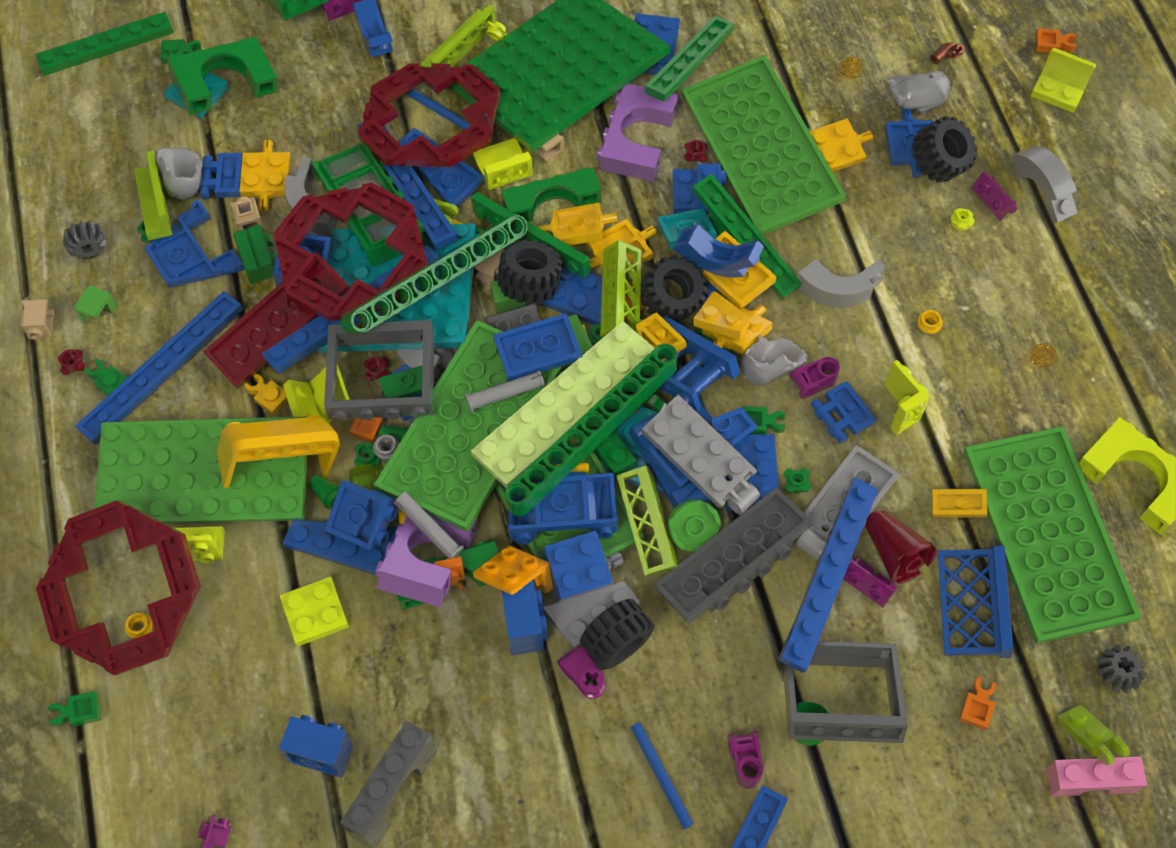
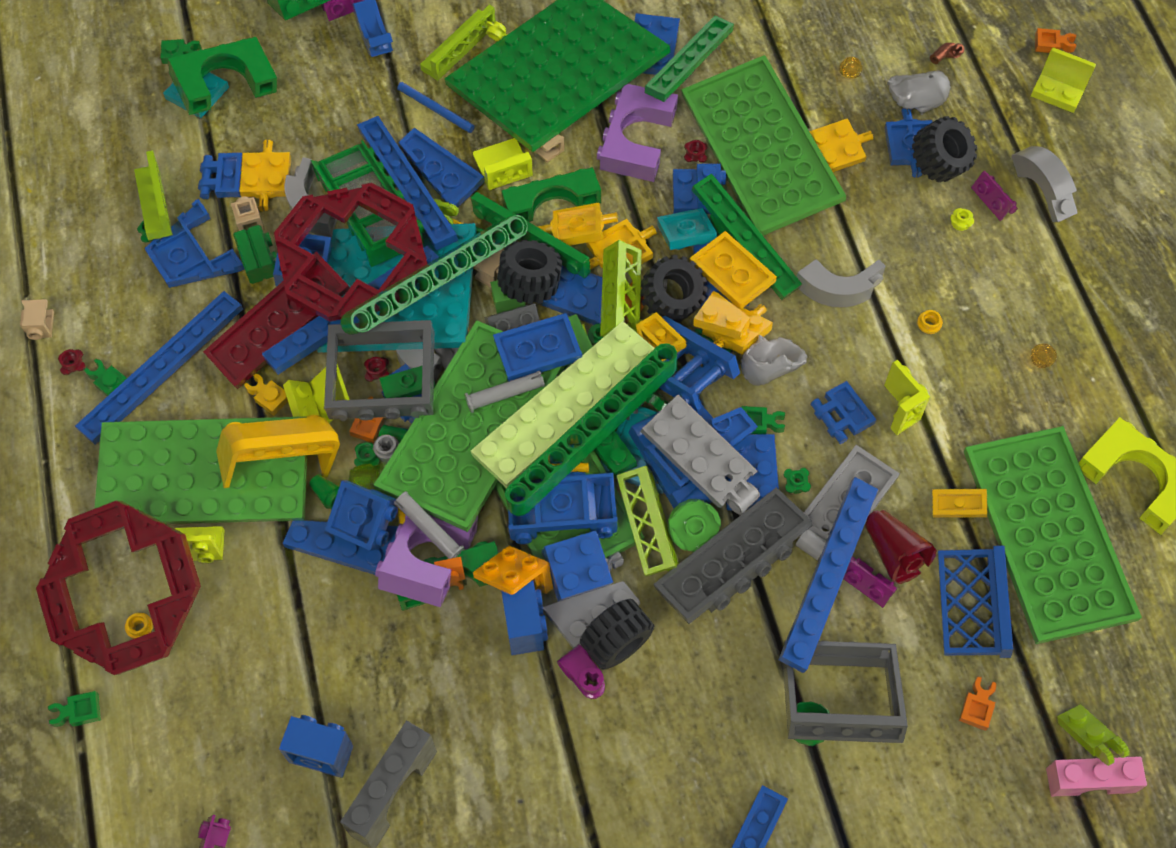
(84, 239): dark grey gear -> none
(93, 302): bright green panel -> none
(104, 43): green plate -> none
(180, 171): light grey piece -> none
(314, 611): neon yellow plate -> none
(420, 151): dark red plate -> none
(662, 776): blue bar -> none
(714, 255): blue arch -> none
(746, 753): magenta piece -> none
(811, 378): magenta piece -> none
(1121, 668): dark grey gear -> none

